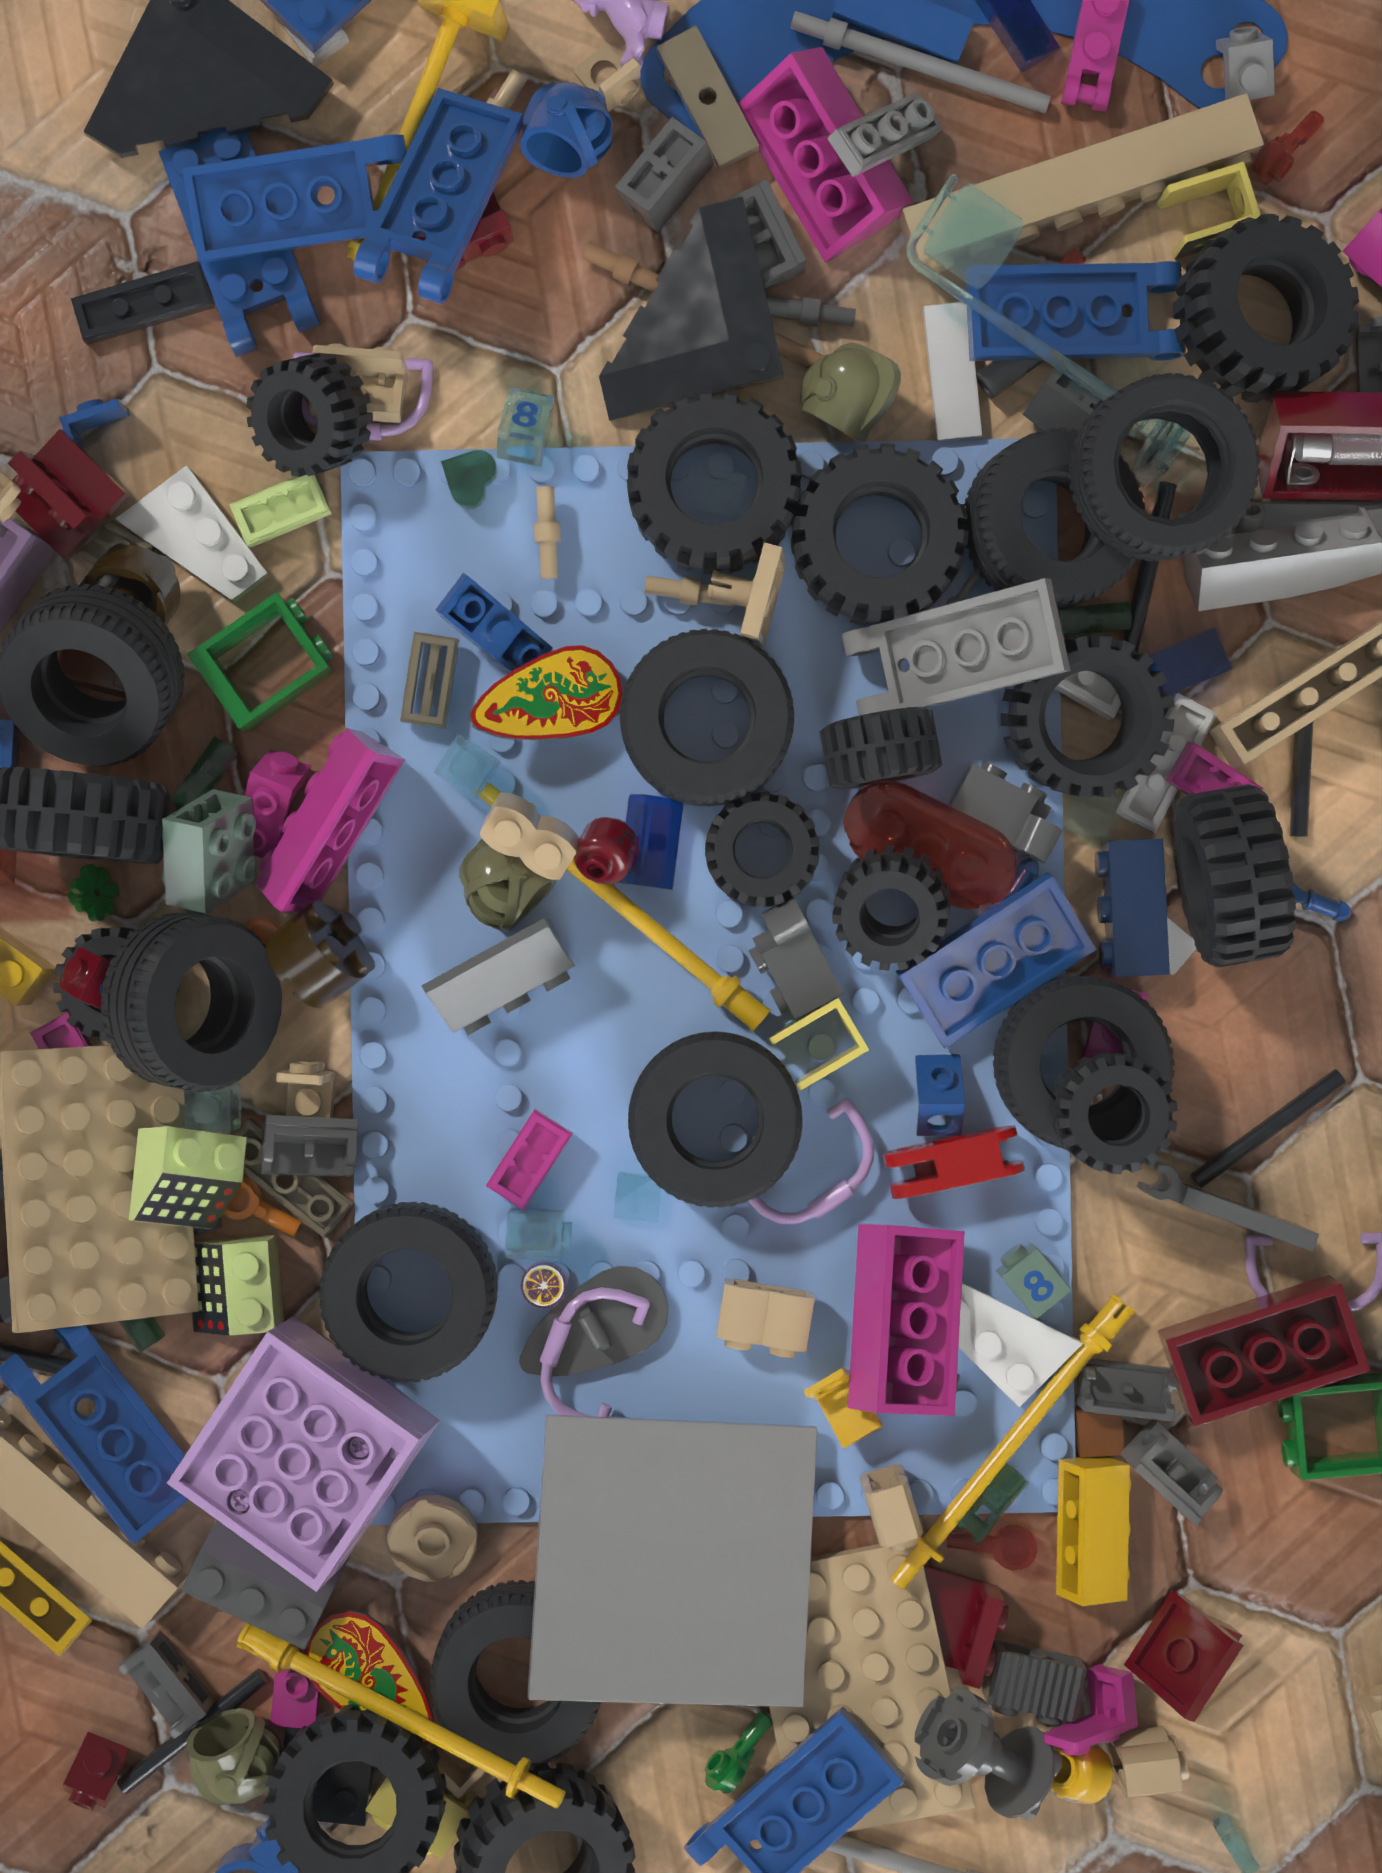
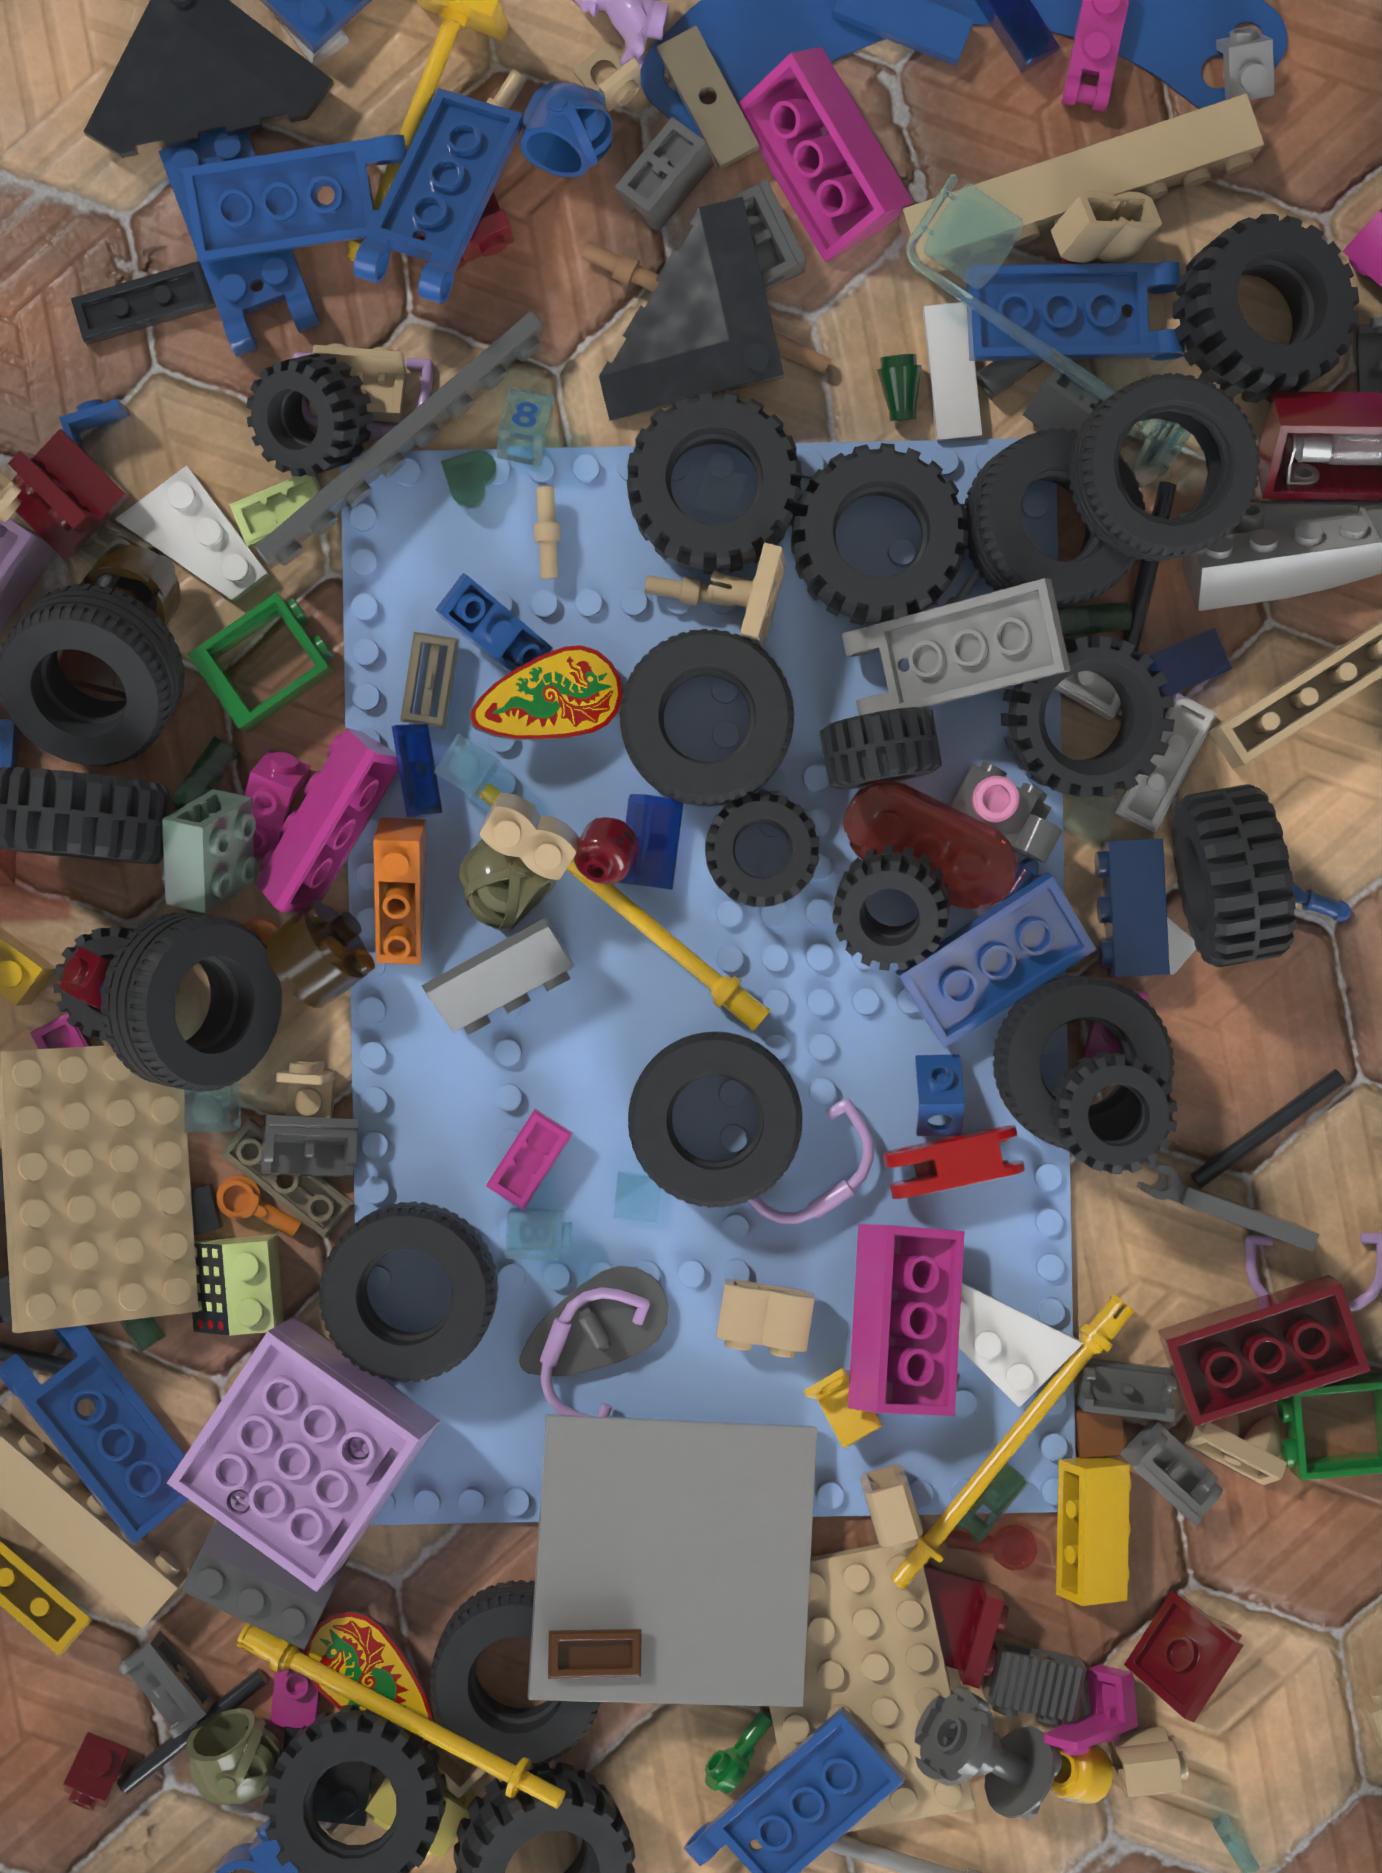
(93, 893): green plant -> none
(185, 1176): yellowish green slope -> none
(388, 453): none -> dark grey plate
(399, 889): none -> orange slope
(417, 770): none -> clear blue slope
(432, 1538): tan tile -> none
(543, 1284): clear pink tile -> none
(594, 1653): none -> reddish brown tile
(793, 961): dark grey hinge -> none
(811, 311): dark grey bar -> none
(834, 1063): light yellow piece -> none
(837, 34): light grey bar -> none
(851, 389): olive helmet -> none
(885, 133): light grey tile -> none
(900, 385): none -> dark green cone
(995, 799): none -> bright pink tile
(1032, 1279): sand green brick -> none
(1106, 227): none -> tan brick
(1201, 771): dark pink plate -> none
(1230, 178): light yellow piece -> none
(1253, 1456): none -> tan tile
(1276, 156): clear red plate -> none
(1301, 781): black bar -> none

